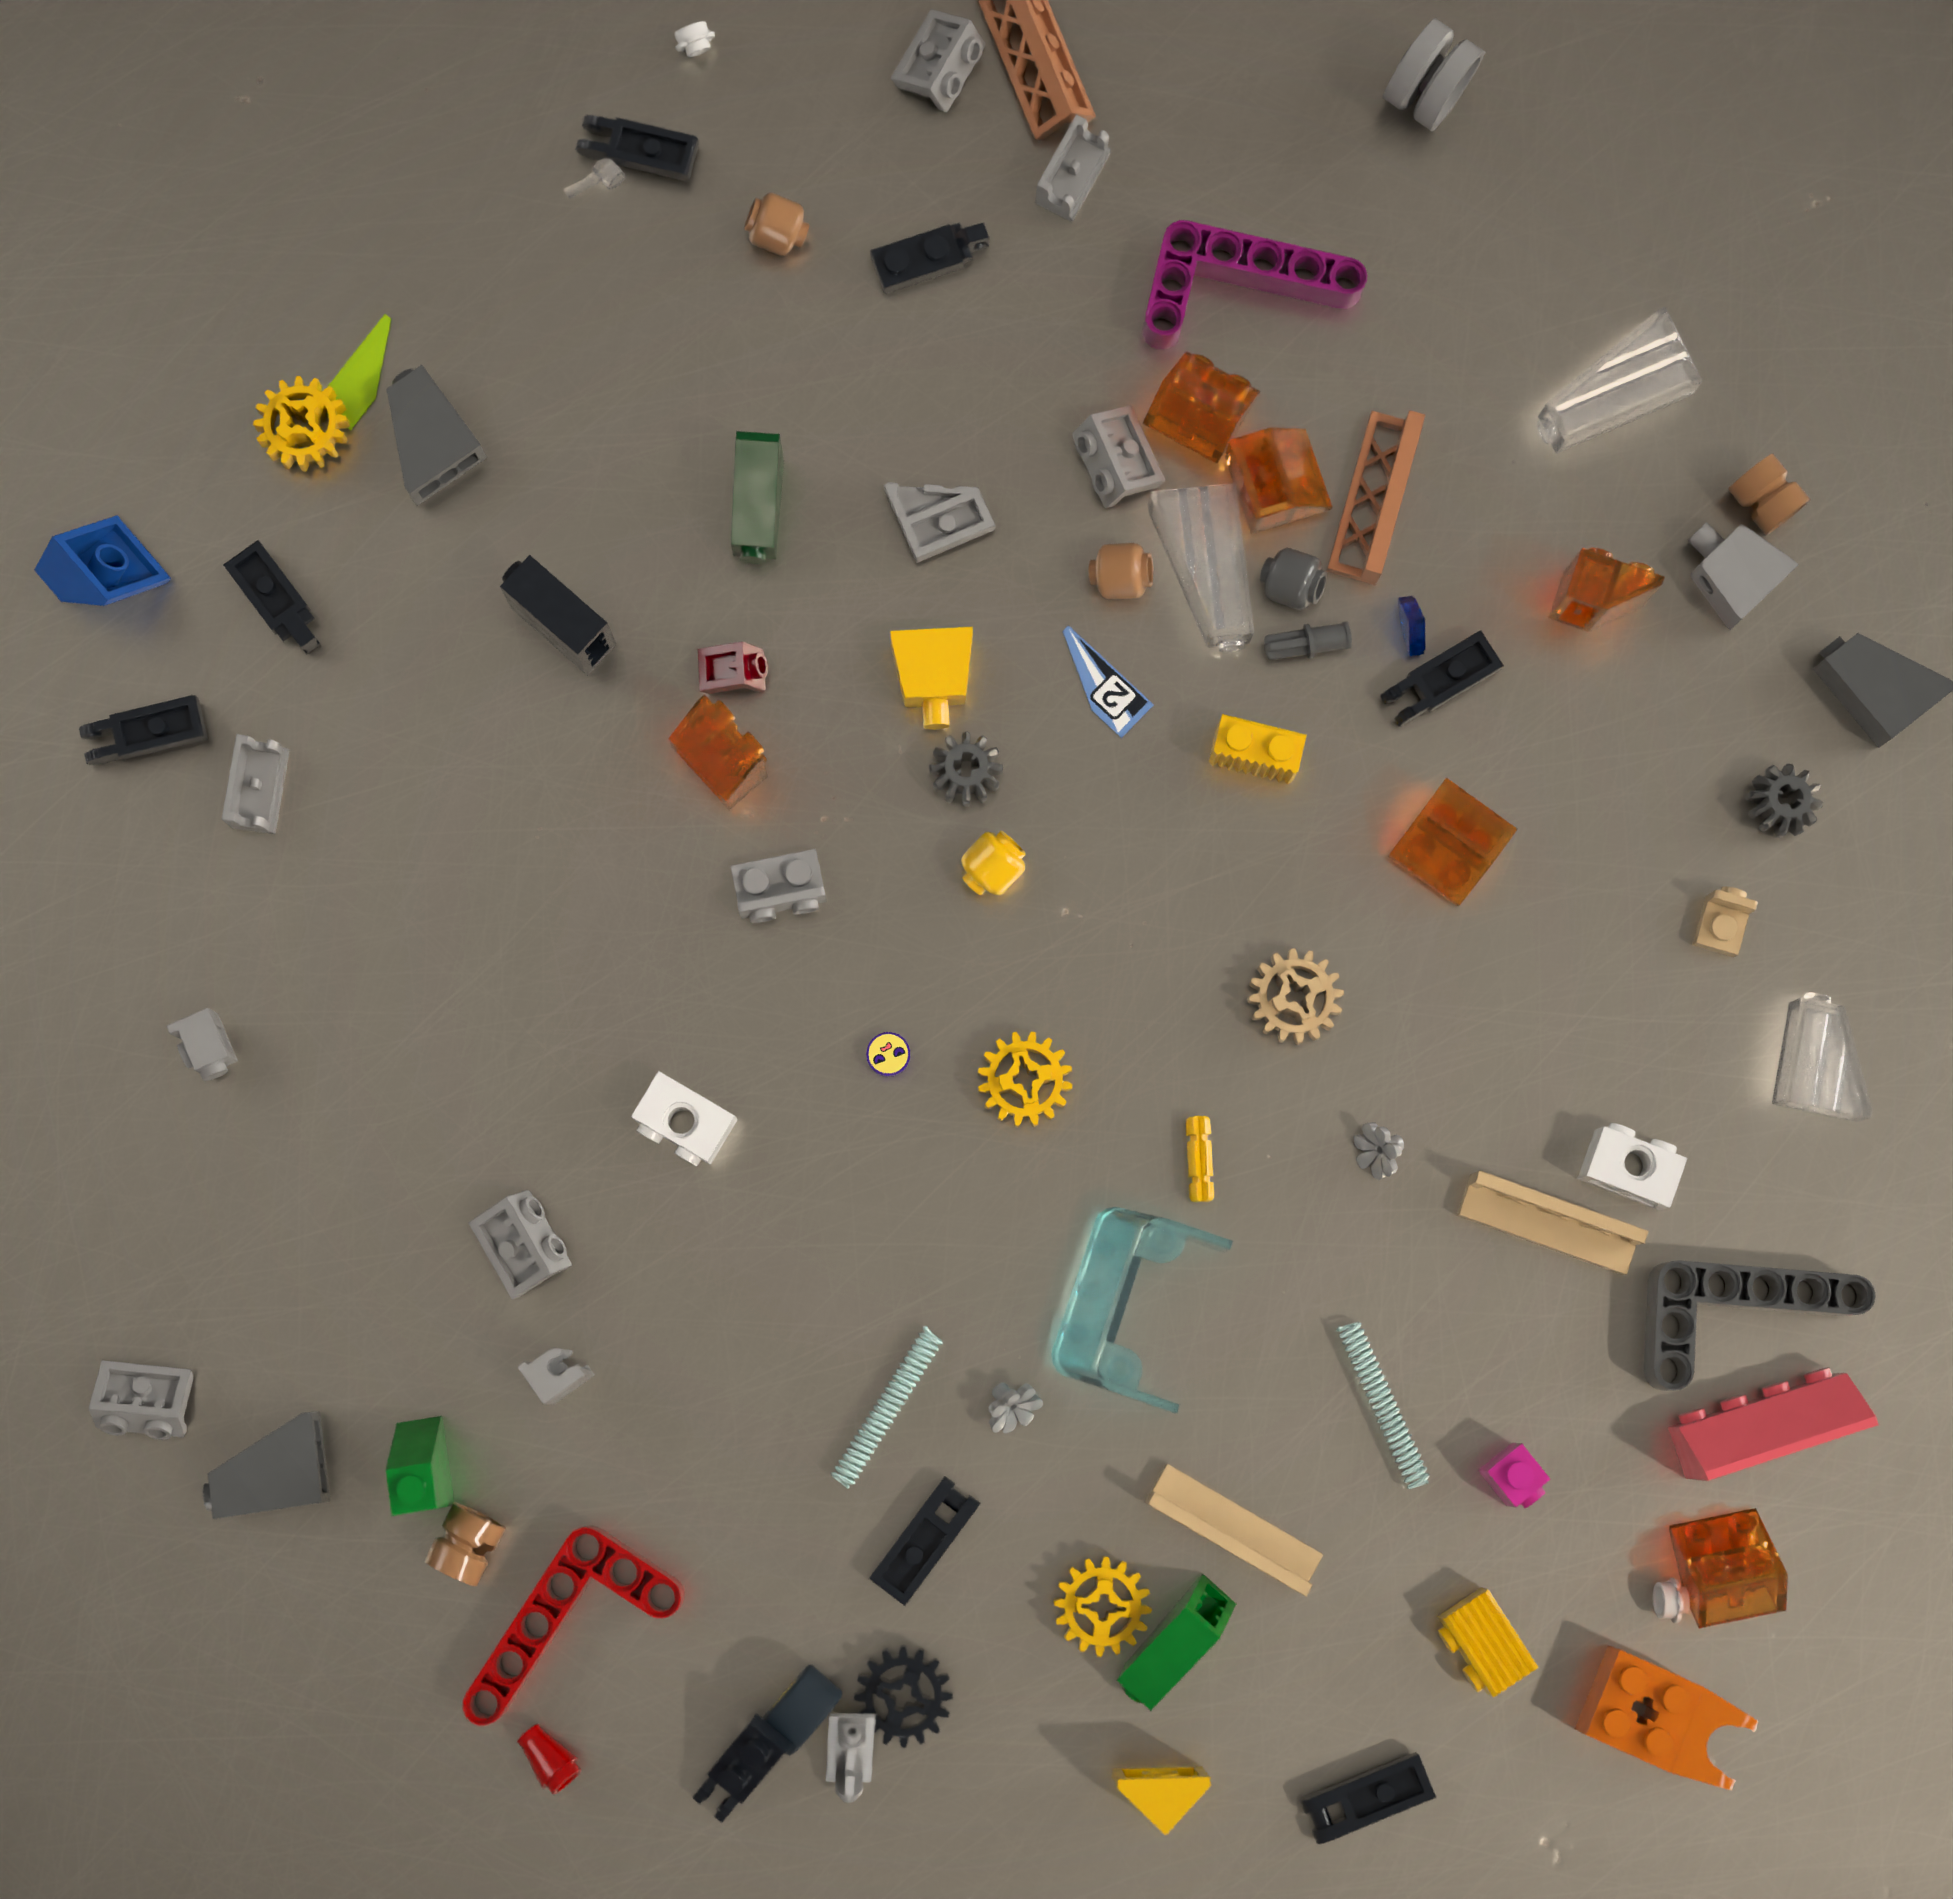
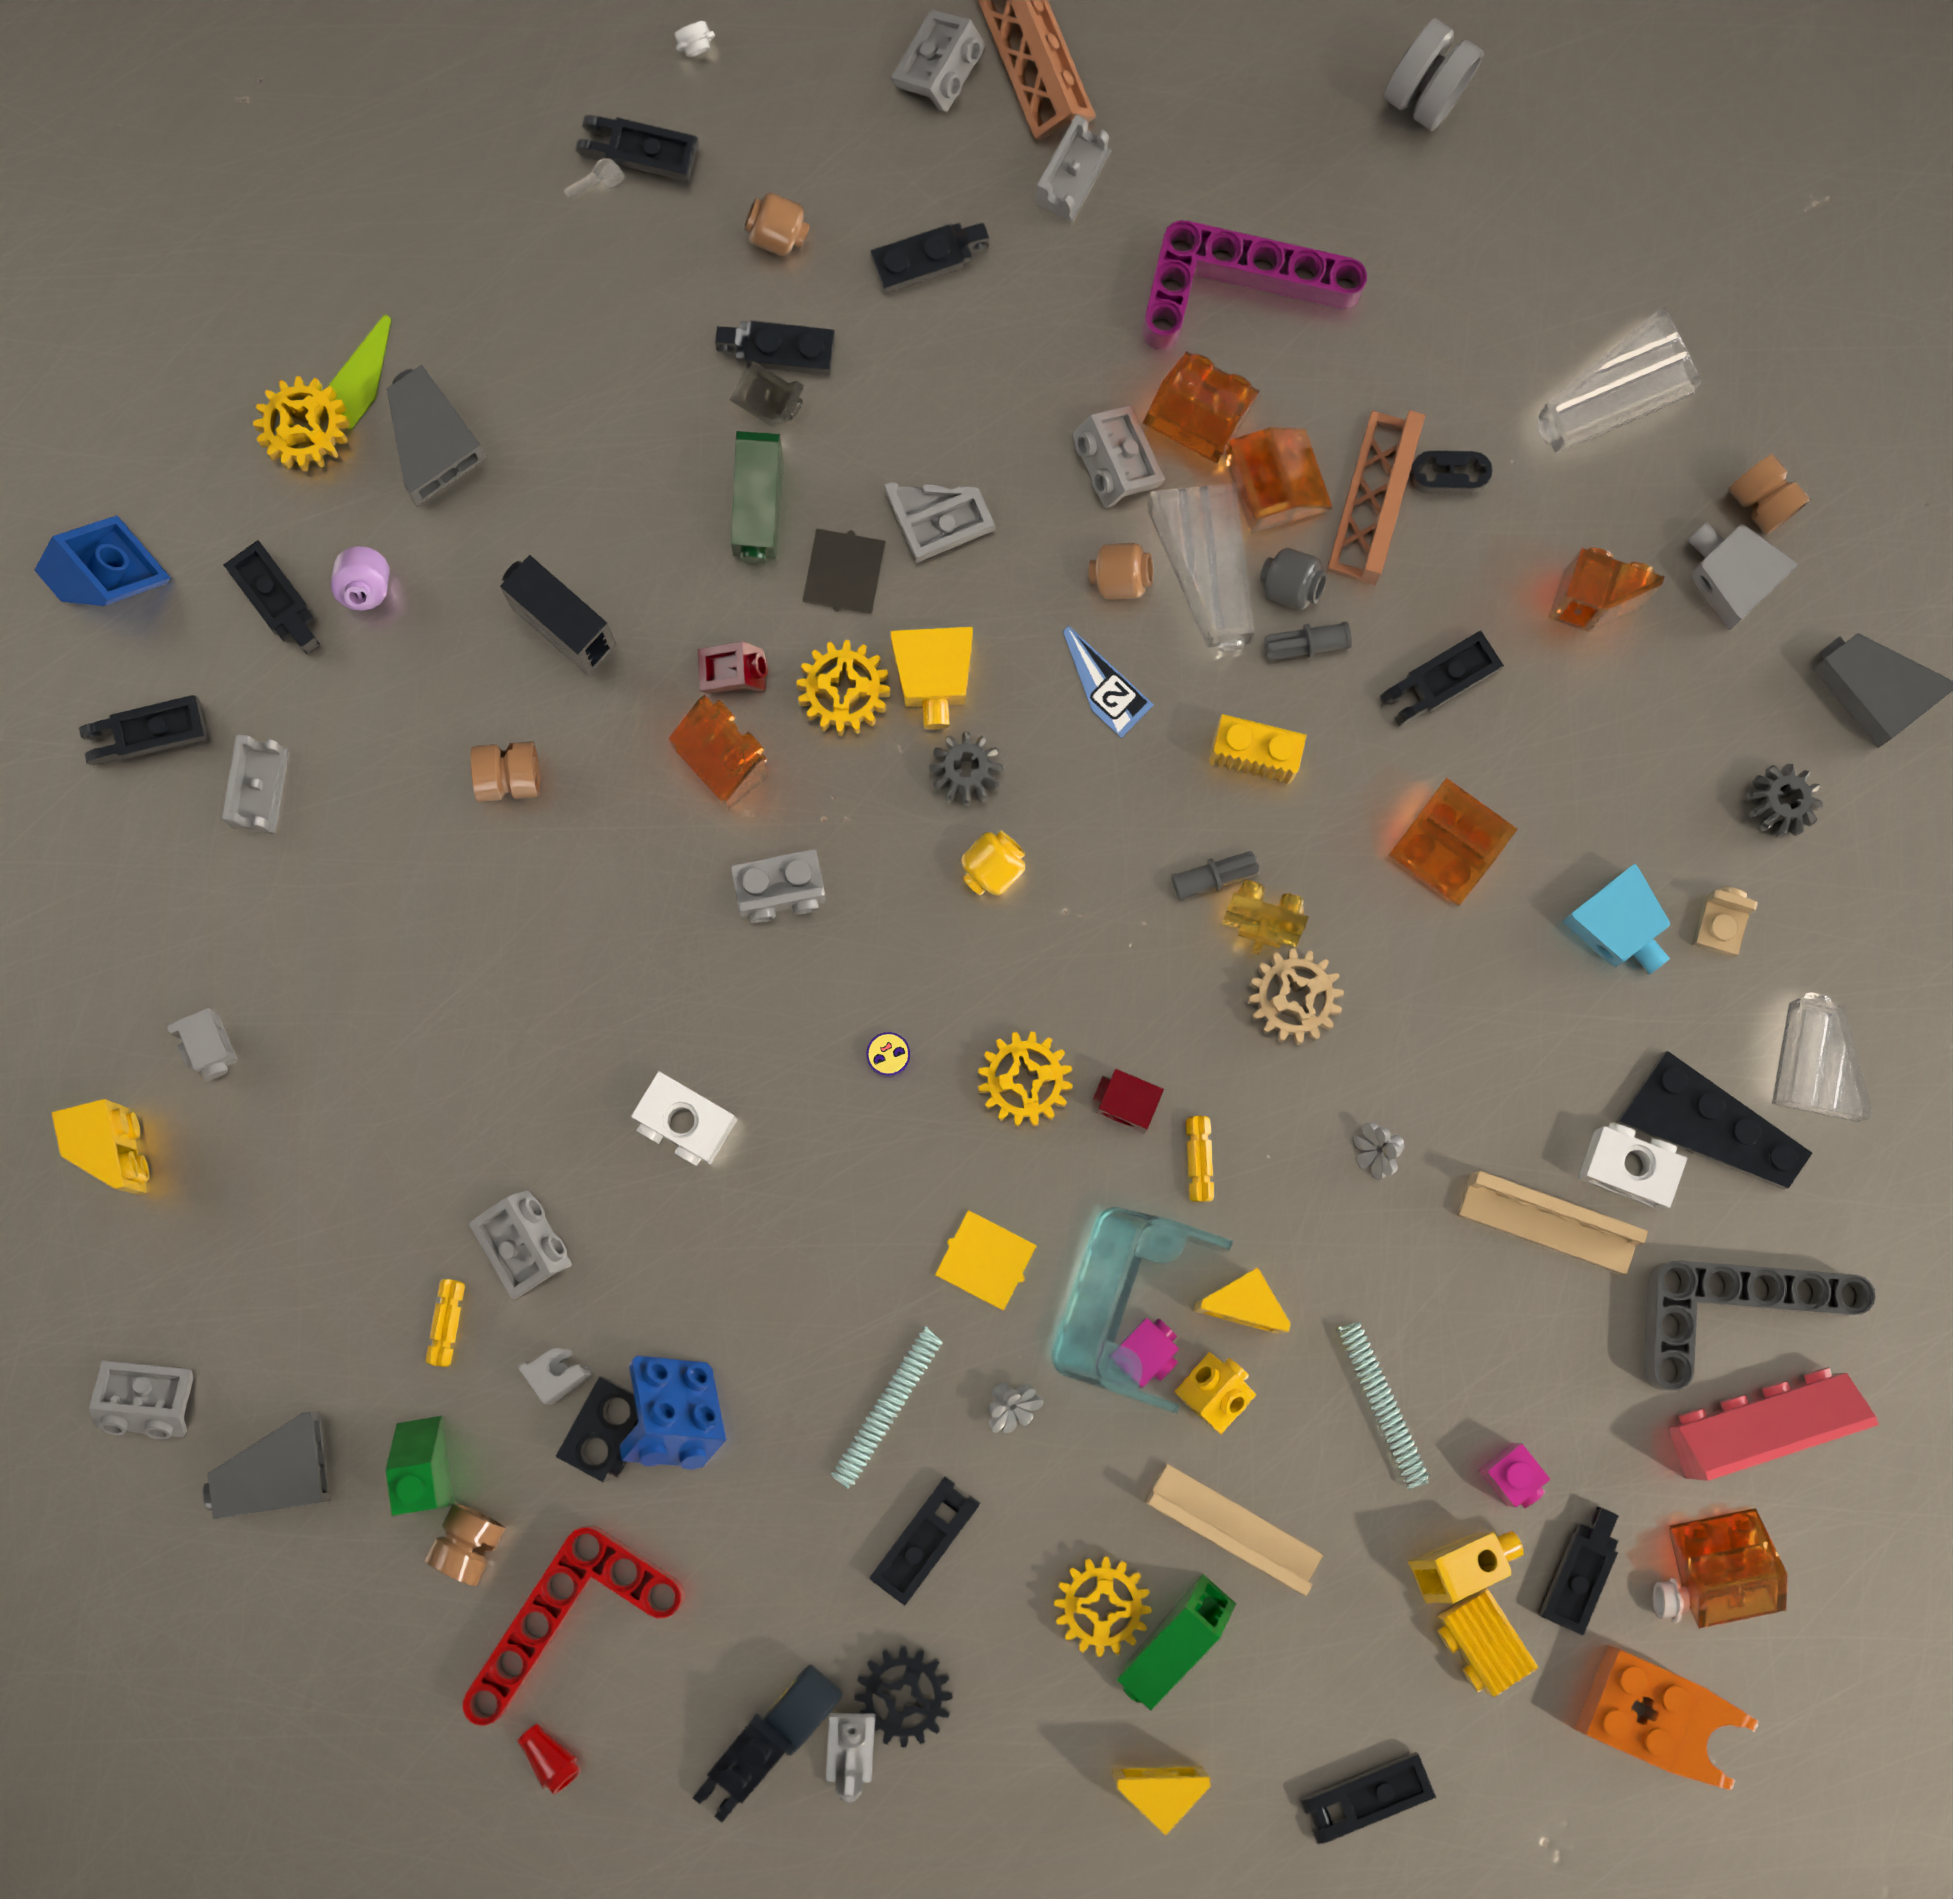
(103, 1143): none -> yellow slope
(360, 578): none -> lavender head
(445, 1322): none -> yellow axle
(505, 771): none -> medium nougat wheel
(594, 1423): none -> black brick
(675, 1414): none -> blue bracket
(767, 395): none -> clear smoke bracket
(779, 346): none -> black hinge
(844, 571): none -> clear smoke piece
(860, 687): none -> yellow gear
(985, 1260): none -> yellow piece
(1127, 1100): none -> dark red brick
(1154, 1348): none -> dark pink brick
(1215, 875): none -> dark grey axle
(1216, 1391): none -> yellow brick
(1246, 1302): none -> yellow slope
(1264, 921): none -> clear yellow hips
(1412, 625): clear blue tile -> none
(1450, 462): none -> black beam
(1465, 1566): none -> yellow torso
(1582, 1573): none -> black hinge
(1623, 922): none -> medium azure torso
(1701, 1117): none -> black wing

